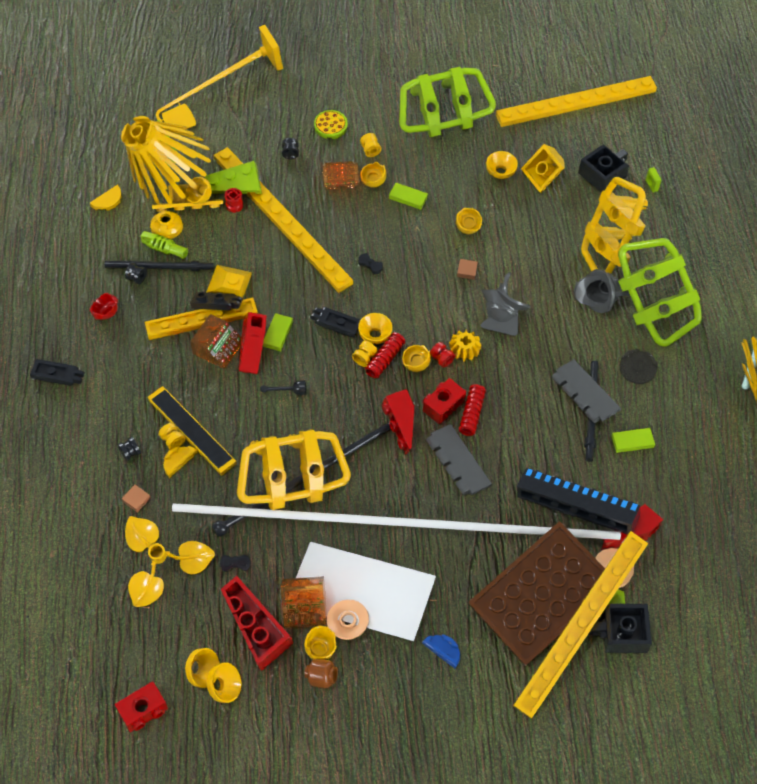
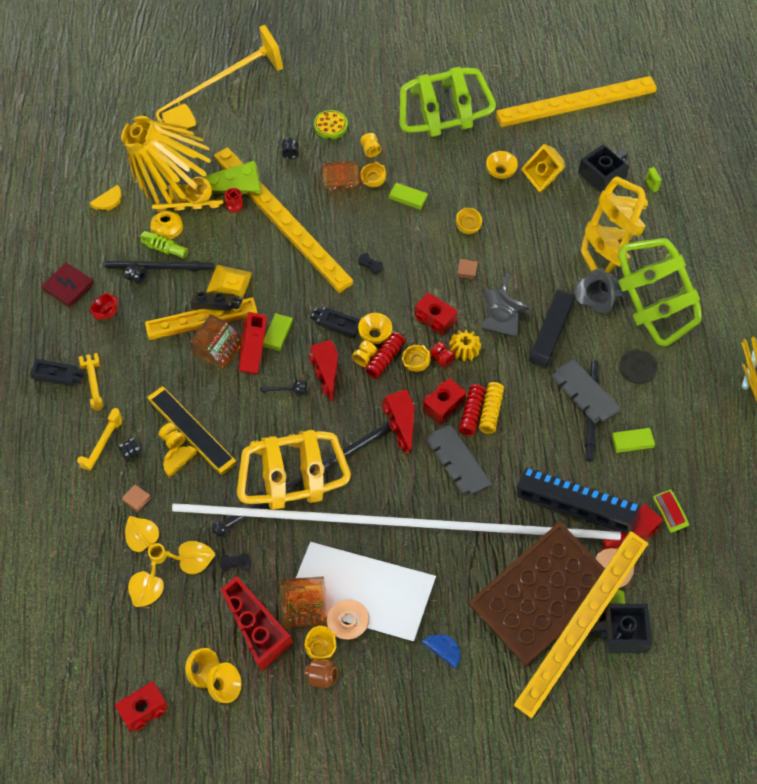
(67, 284): none -> dark red tile
(96, 401): none -> yellow hinge
(115, 420): none -> yellow hinge
(325, 360): none -> red slope
(444, 316): none -> red brick
(491, 408): none -> yellow piece
(551, 328): none -> black beam
(671, 511): none -> slope

